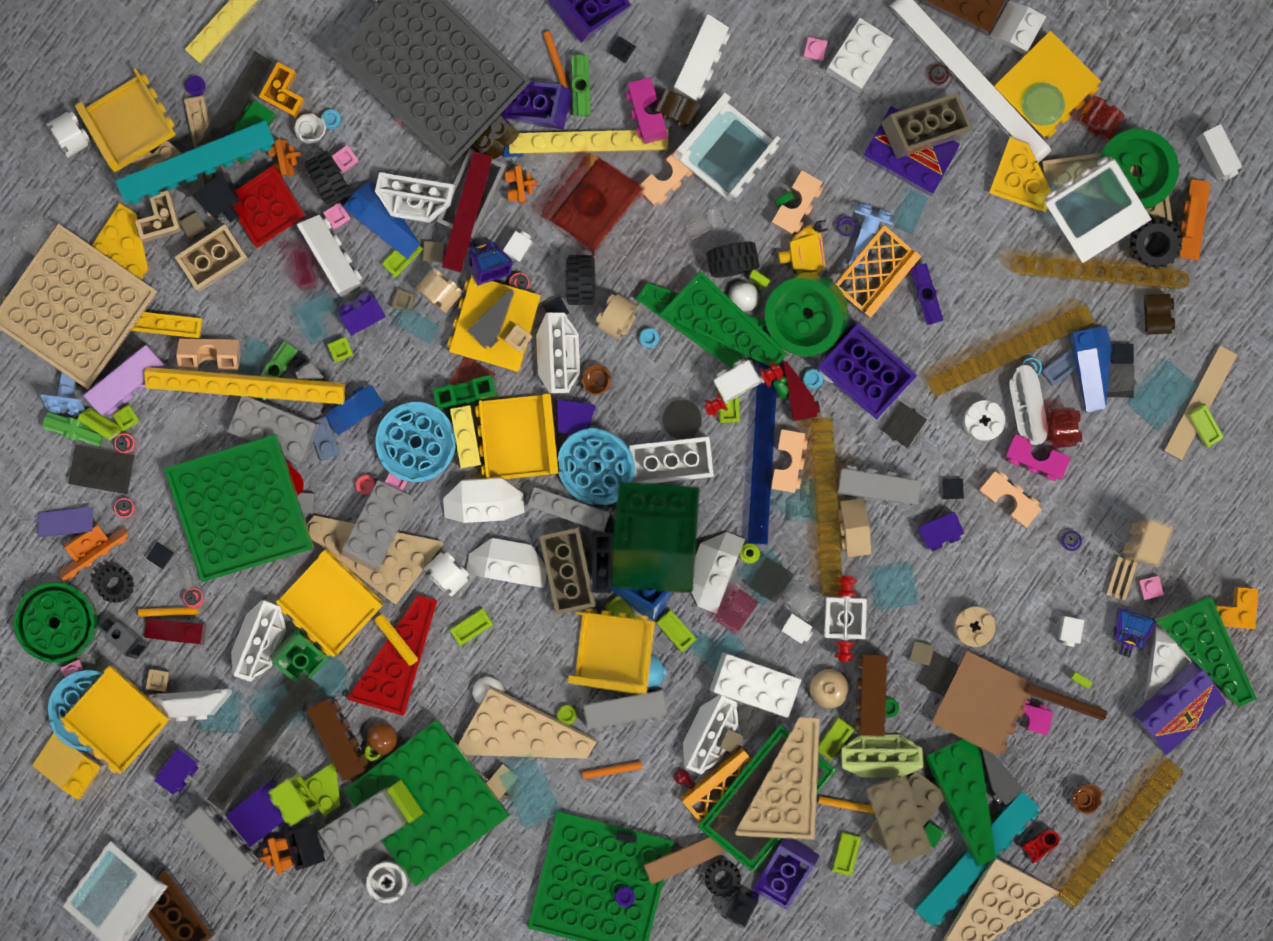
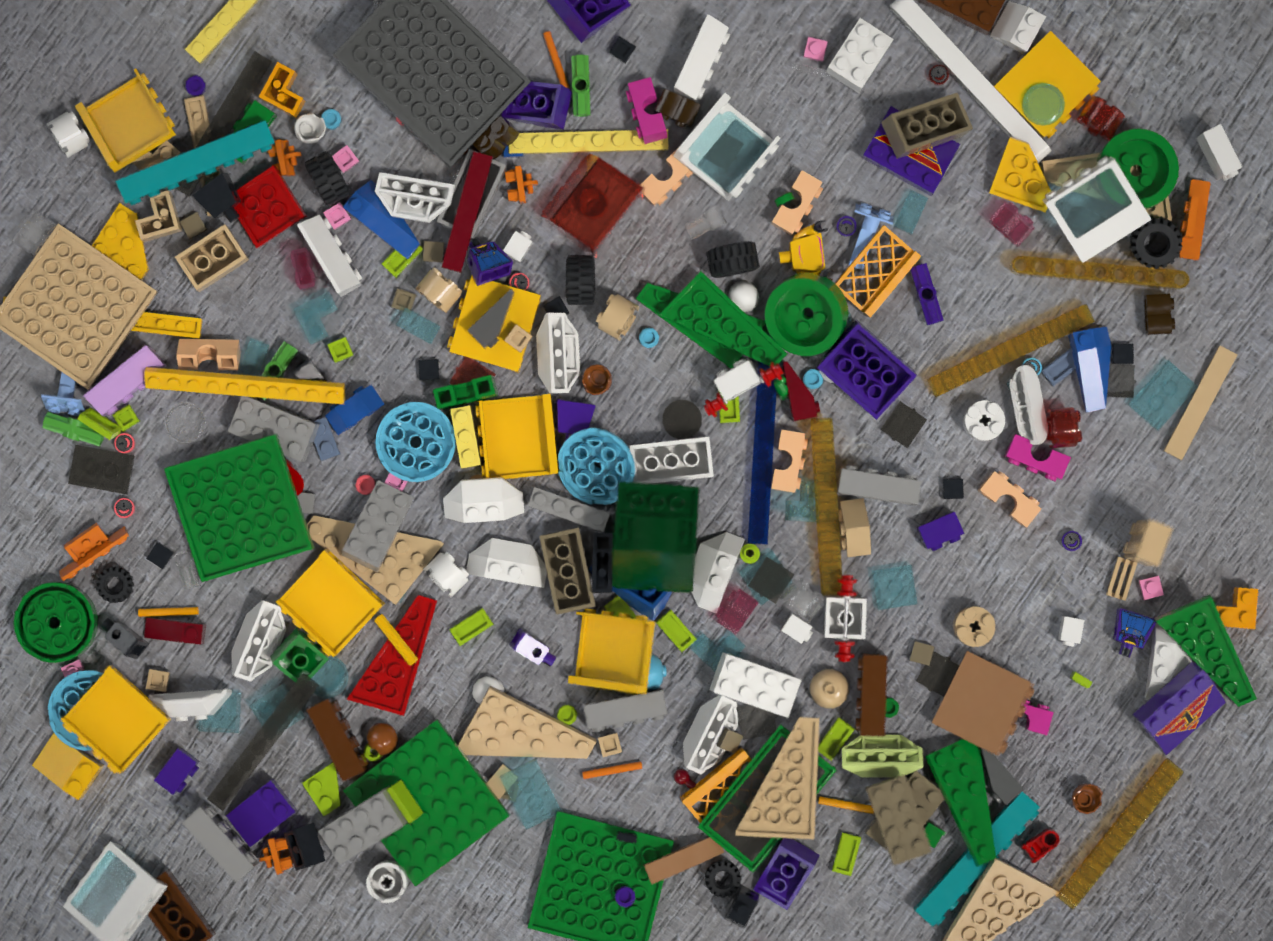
(65, 522): dark purple sticker -> none
(193, 598): tile -> none
(294, 799): lime slope -> none
(361, 312): dark purple brick -> none
(429, 369): none -> black tile
(525, 644): none -> torso
(610, 744): none -> tan plate
(758, 279): lime tile -> none
(1011, 223): none -> clear pink brick
(1065, 701): reddish brown axle -> none
(1205, 425): lime tile -> none

